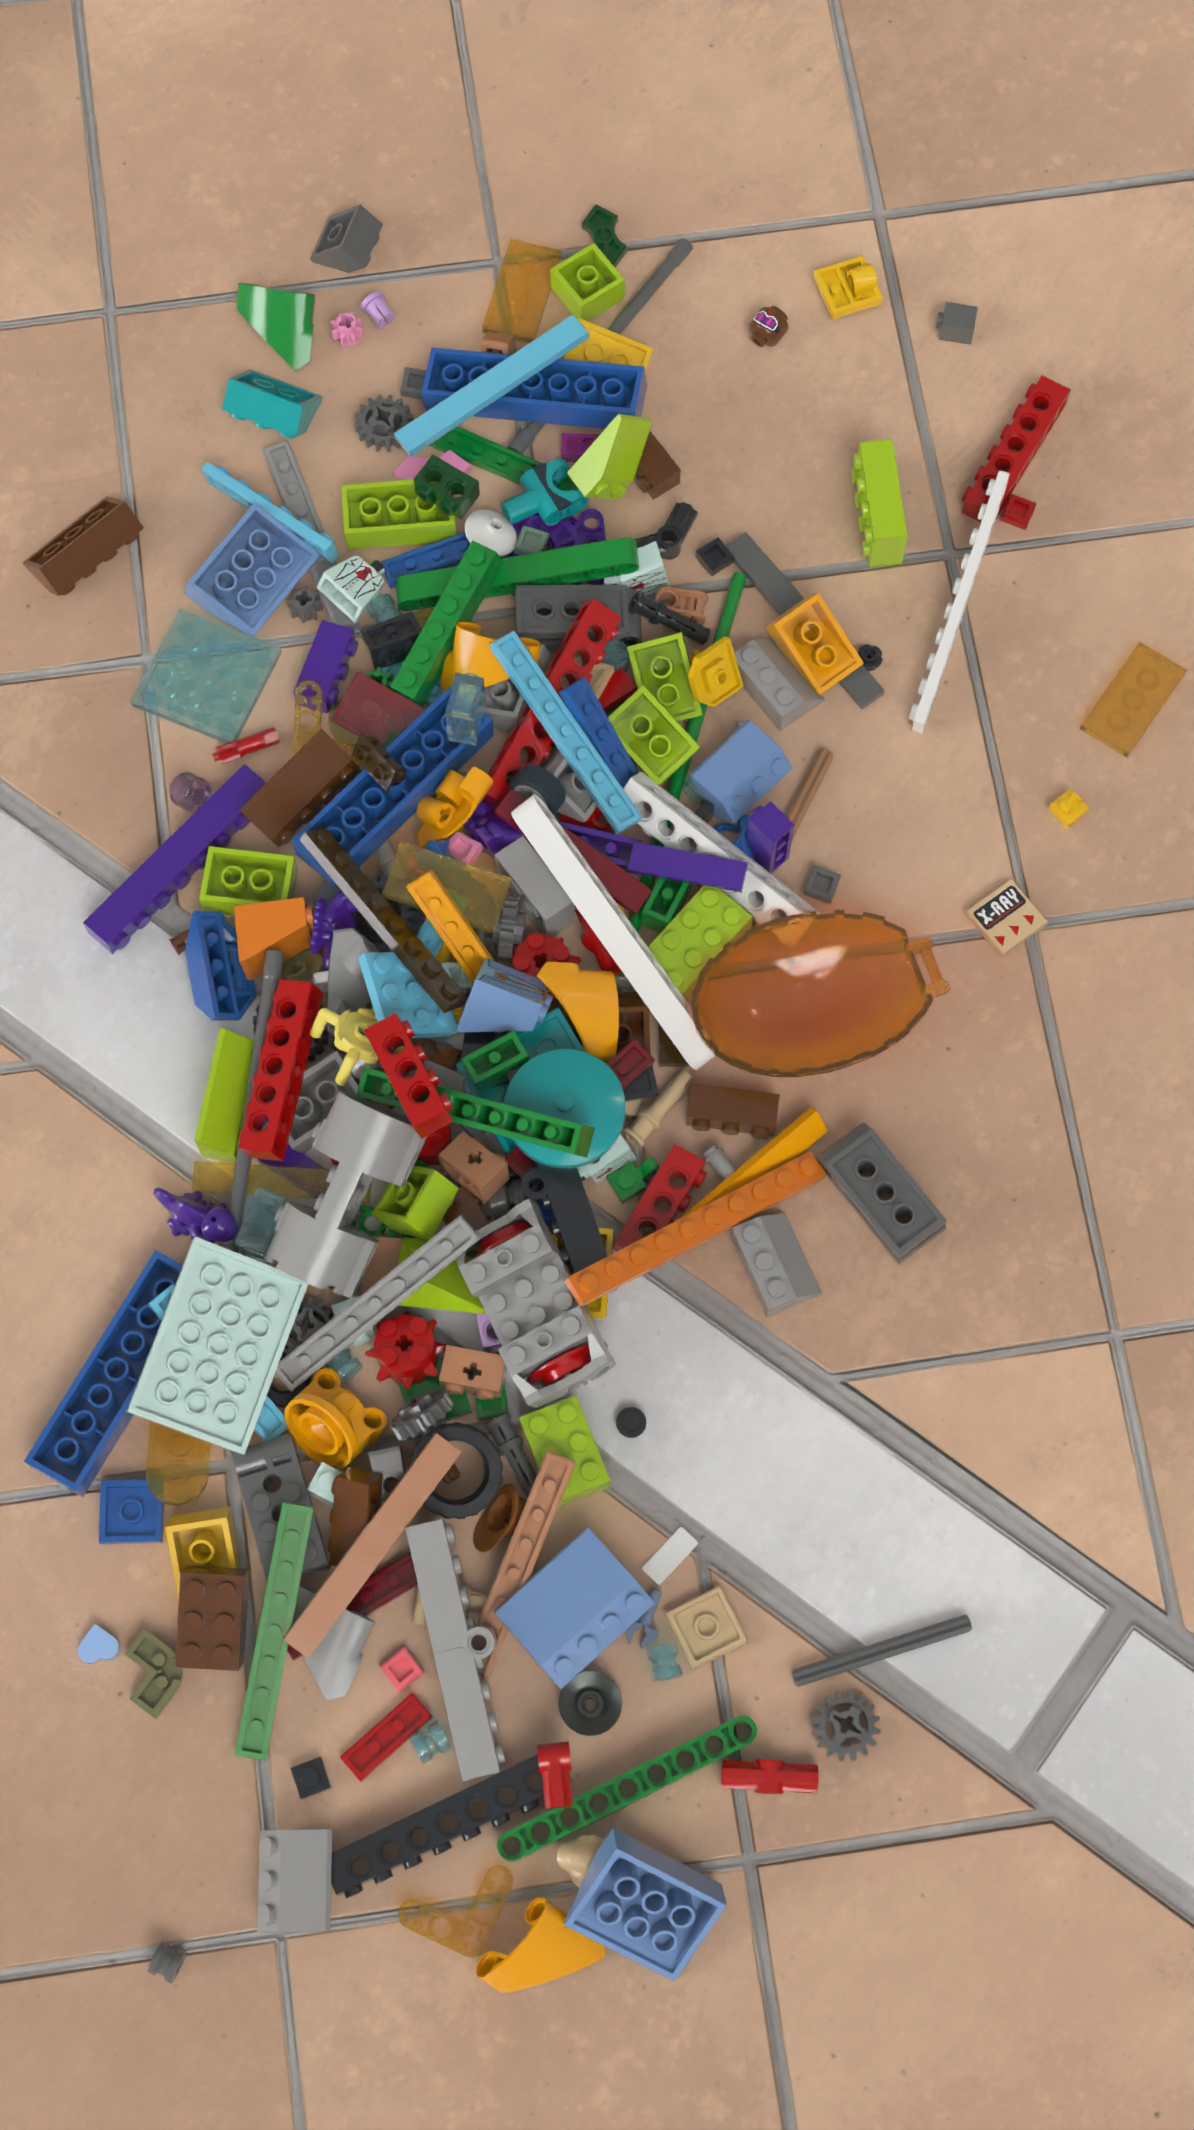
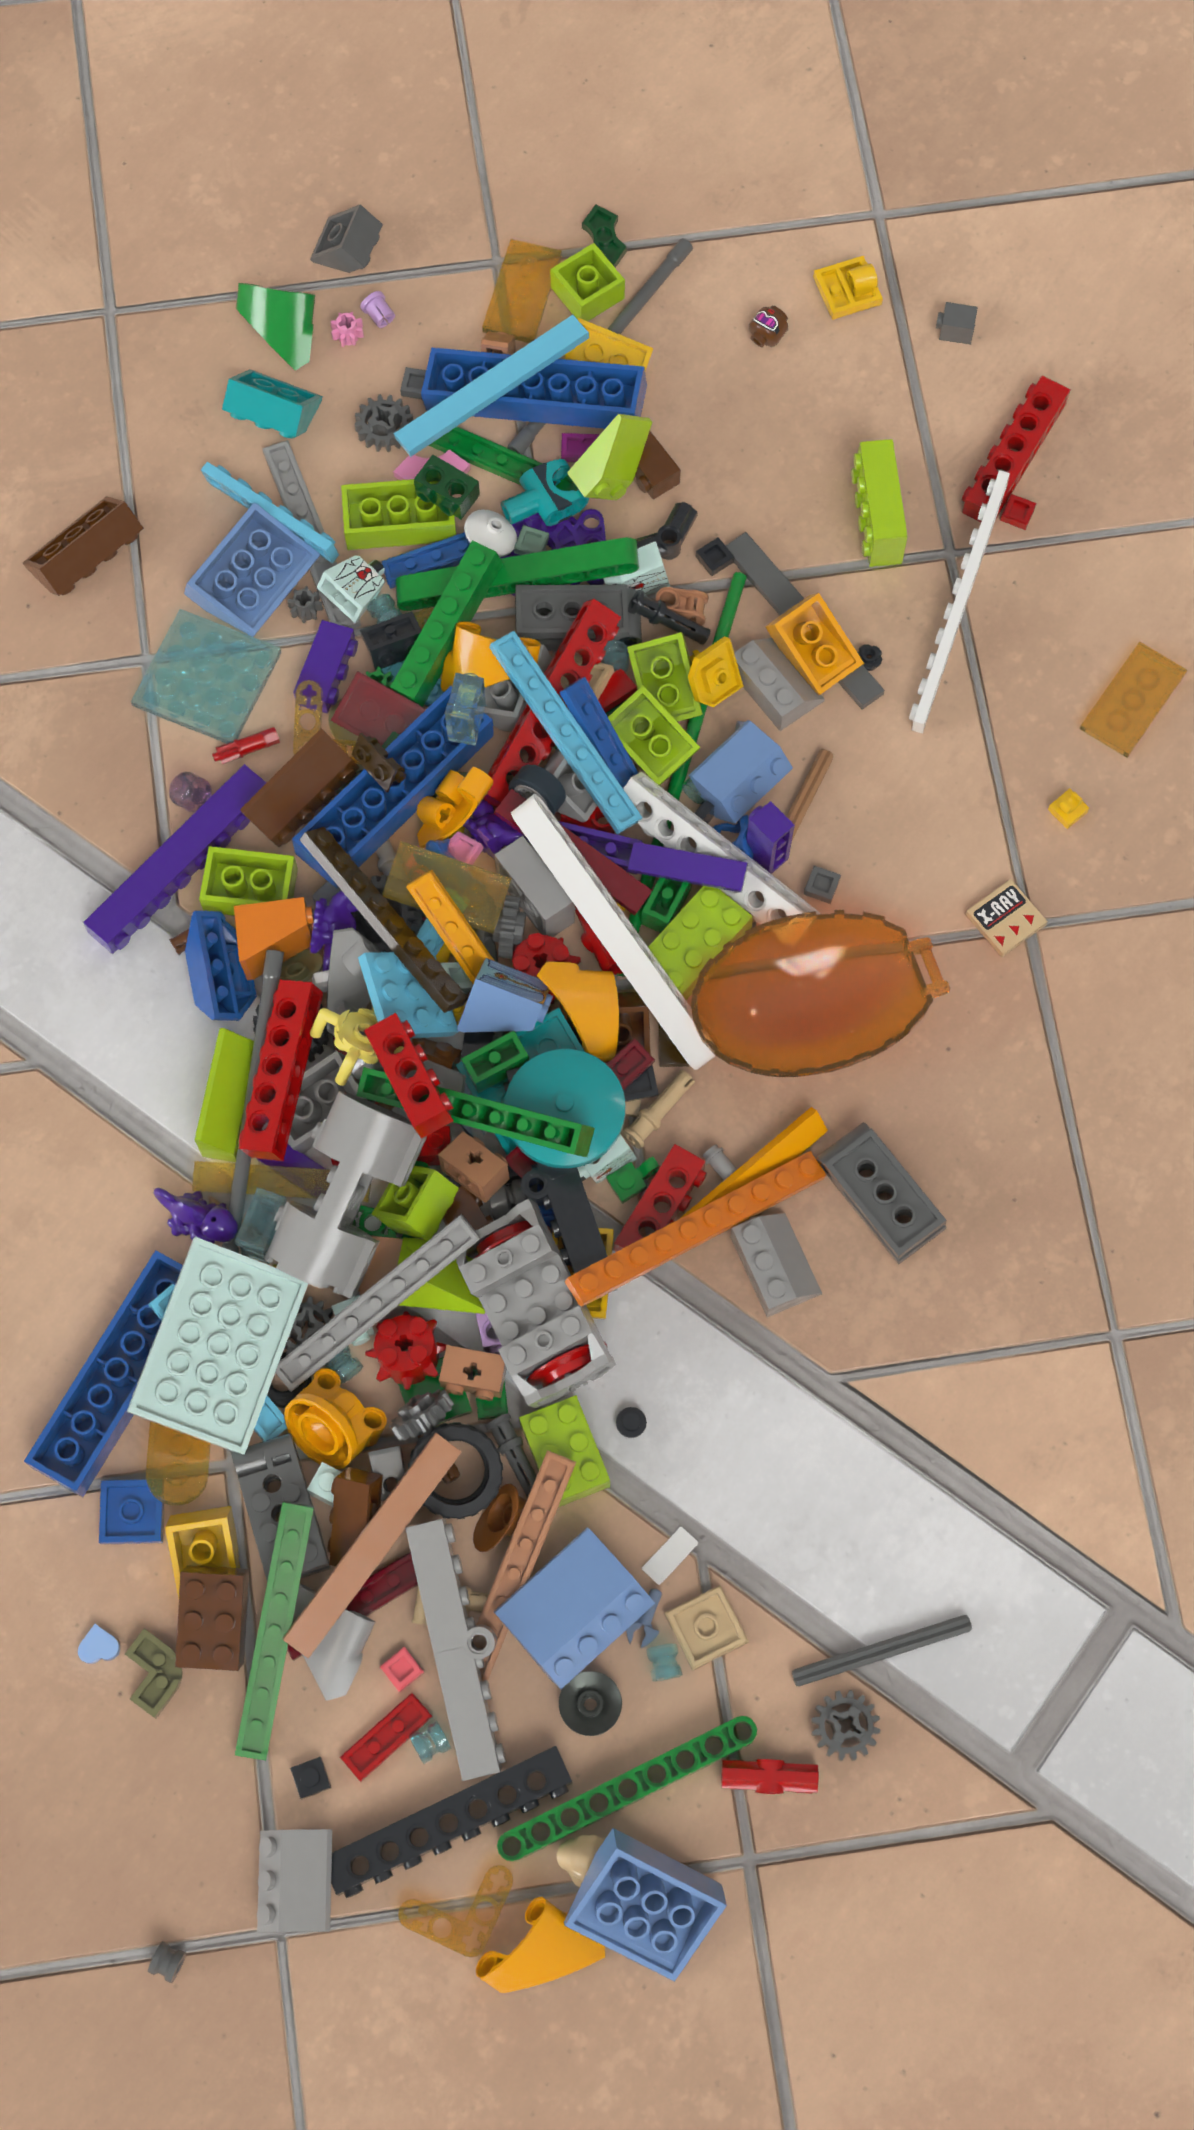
(555, 1768): red piece -> none
(732, 1110): reddish brown brick -> none

